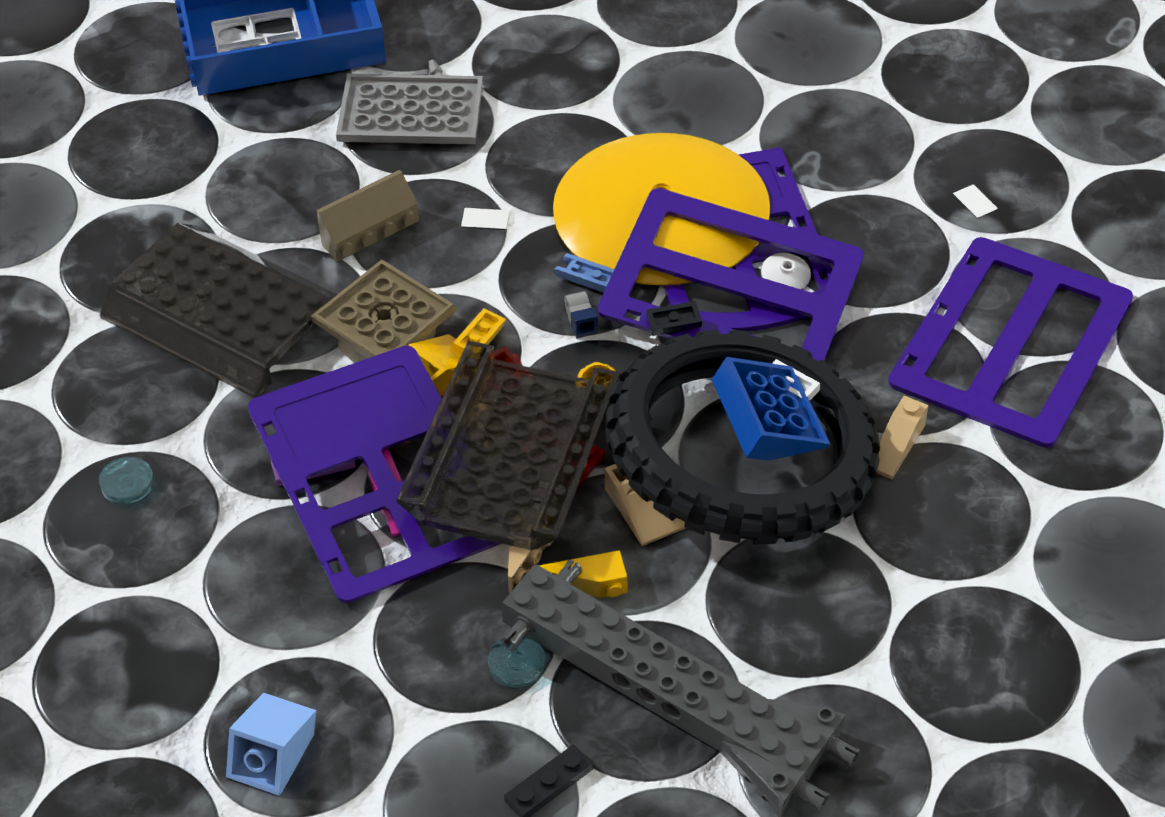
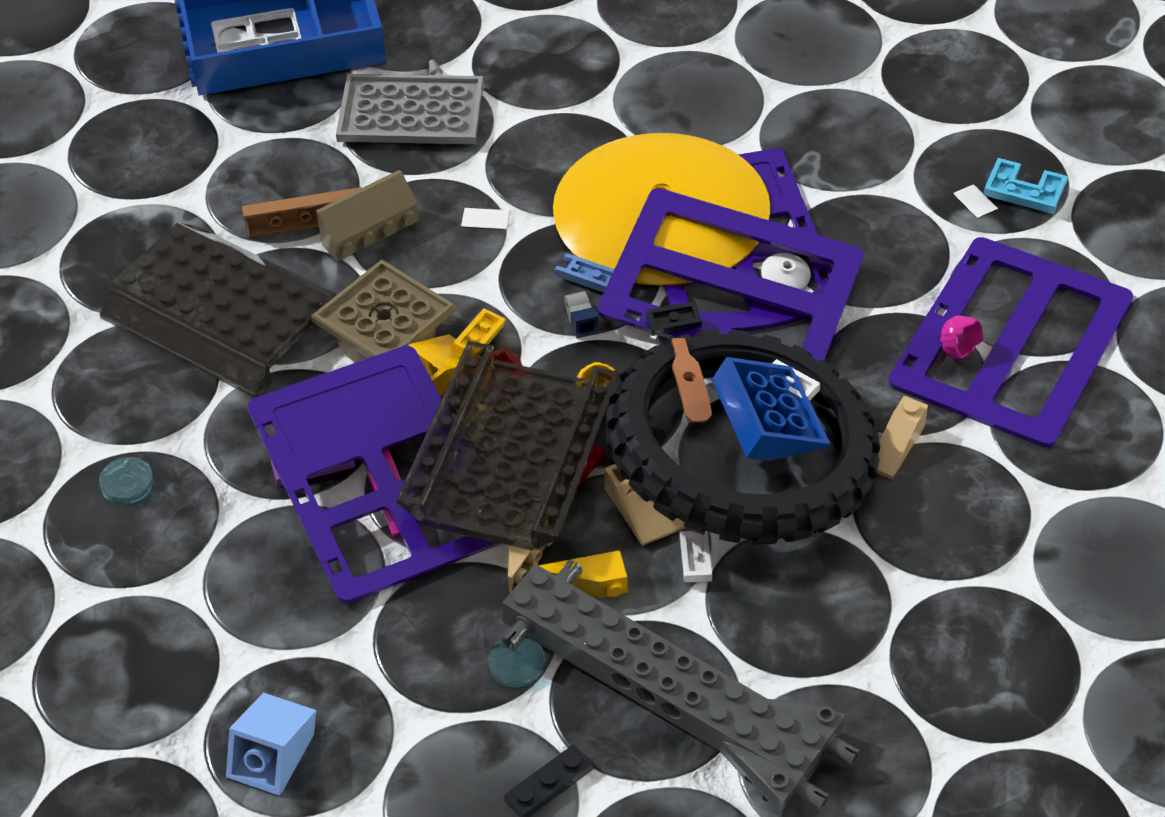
(287, 214): none -> medium nougat piece
(693, 392): none -> nougat piece
(695, 556): none -> white plate
(960, 336): none -> dark pink hair
(1005, 187): none -> medium azure plate

